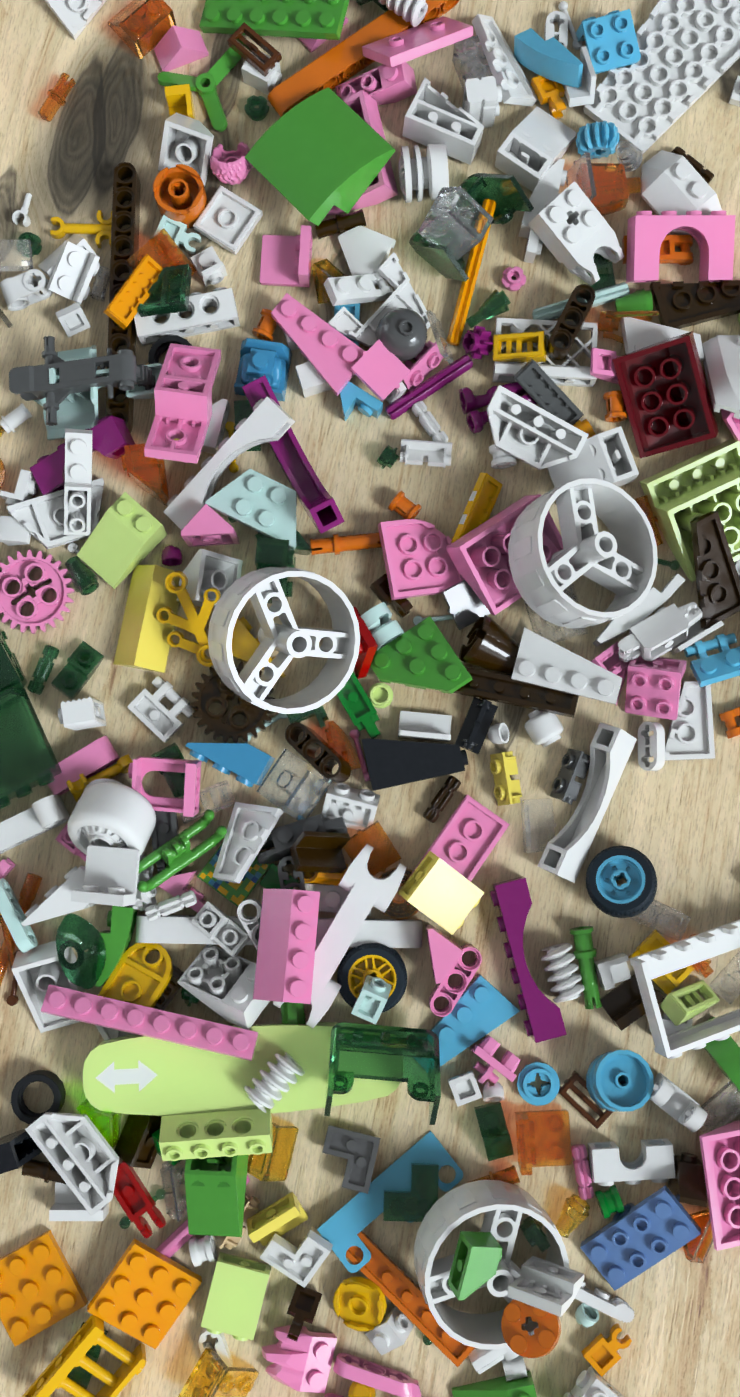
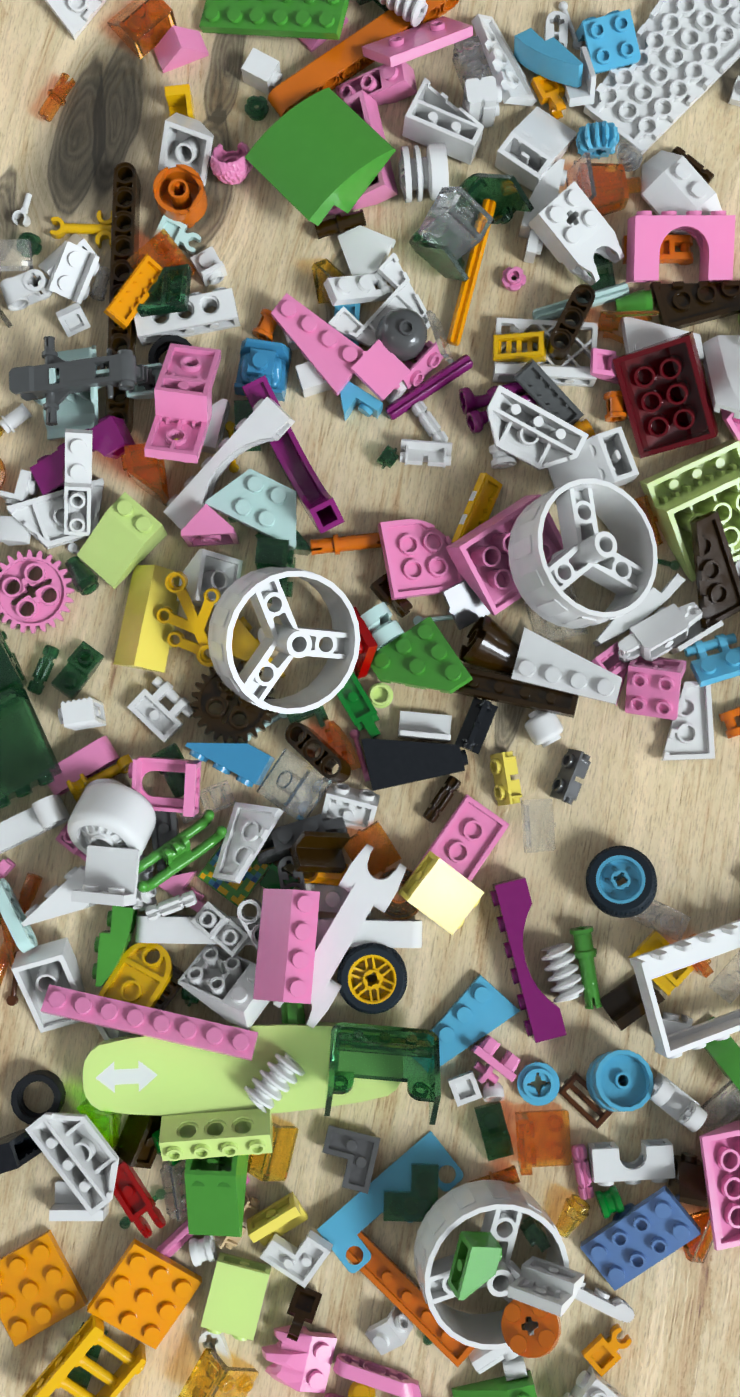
(41, 1170): dark brown axle -> none
(81, 935): clear green piece -> none
(171, 556): magenta hinge -> none
(208, 94): bright green piece -> none
(228, 220): white plate -> none
(251, 59): reddish brown tile -> none
(287, 259): bright pink bracket -> none
(359, 1303): yellow tile -> none
(371, 999): light aqua bracket -> none
(404, 506): orange bush -> none
(443, 953): bright pink slope -> none
(452, 993): bright pink beam -> none
(478, 342): magenta gear -> none
(494, 305): clear green cone -> none
(498, 733): white hinge -> none
(586, 1315): light aqua hinge -> none
(608, 758): white arch -> none
(612, 970): white panel -> none
(651, 746): white beam -> none
(687, 1003): yellowish green slope -> none

